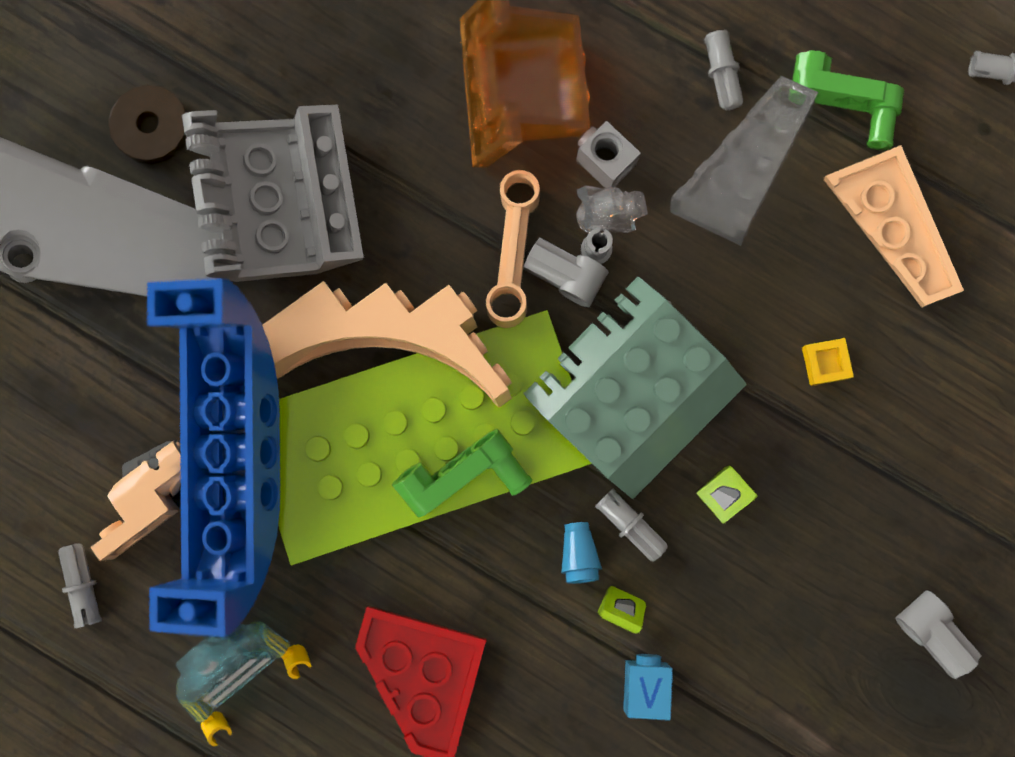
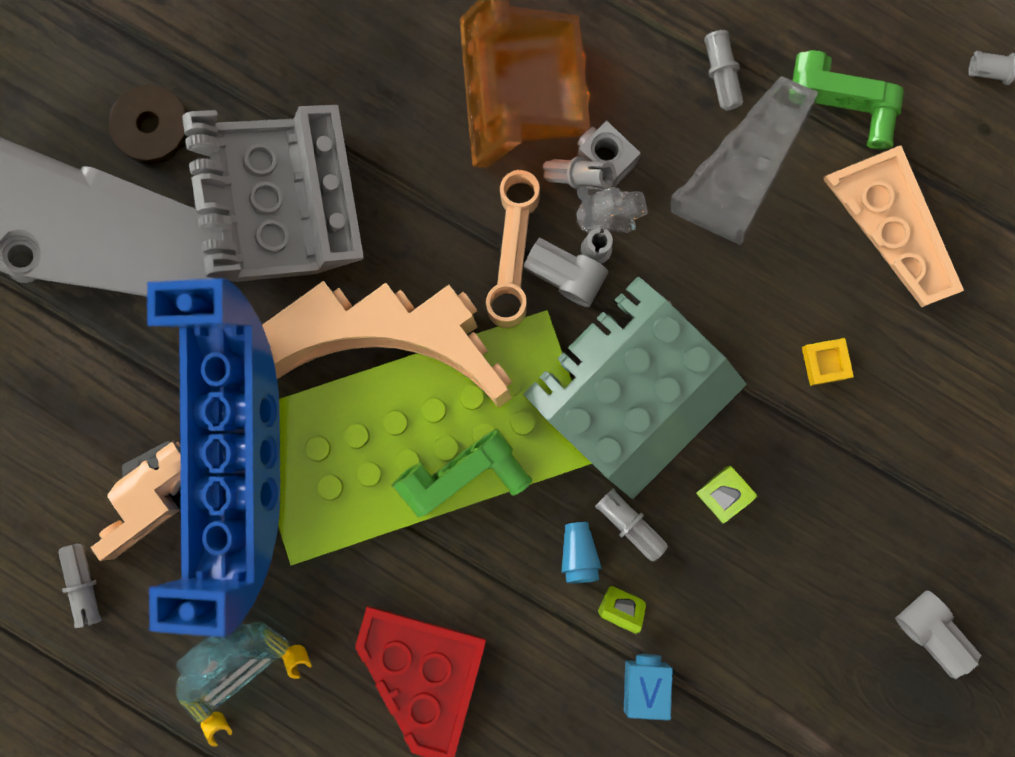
(579, 172): none -> light grey axle

